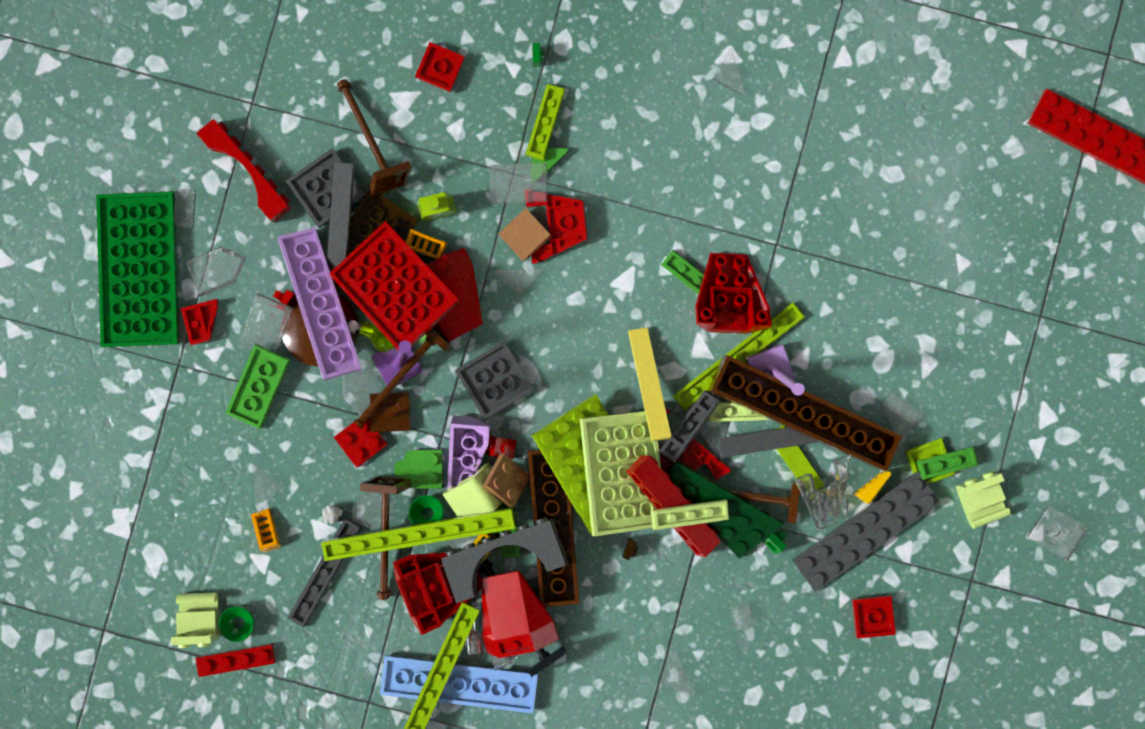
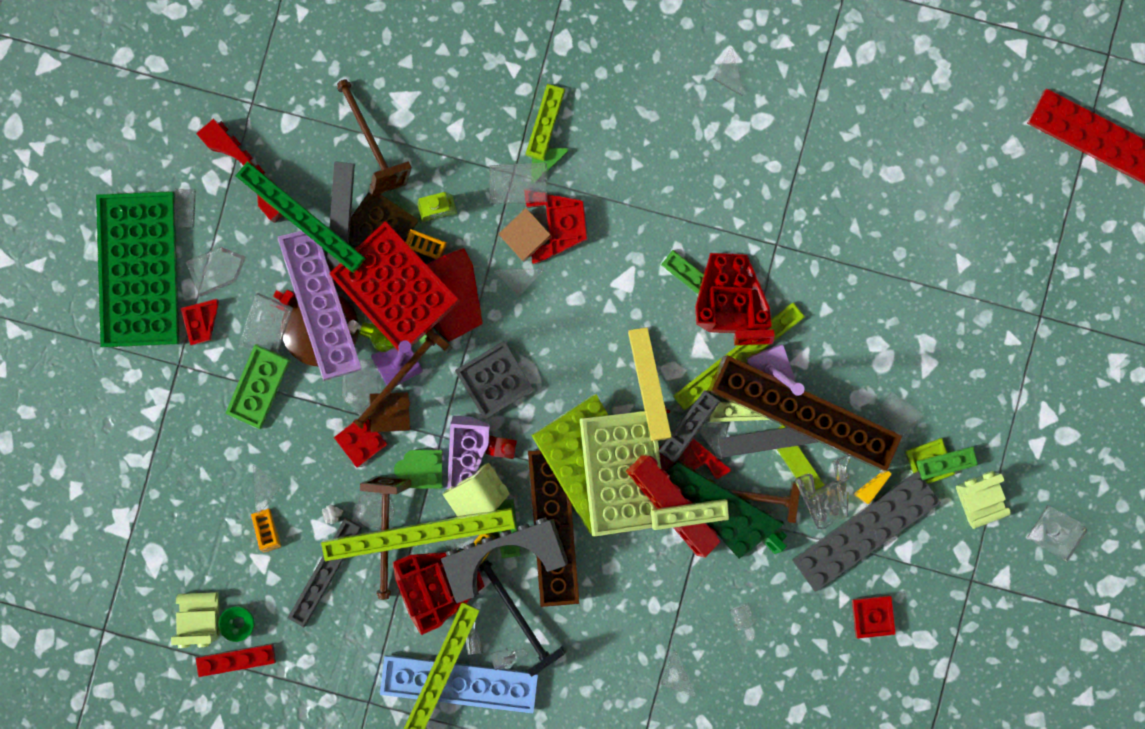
(300, 217): none -> green tile
(314, 187): dark grey plate -> none
(420, 504): green piece -> none
(440, 67): red plate -> none
(506, 481): medium nougat plate -> none
(514, 616): red wedge -> none
(538, 54): green plate -> none
(630, 549): dark brown plate -> none
(754, 337): none -> red plate

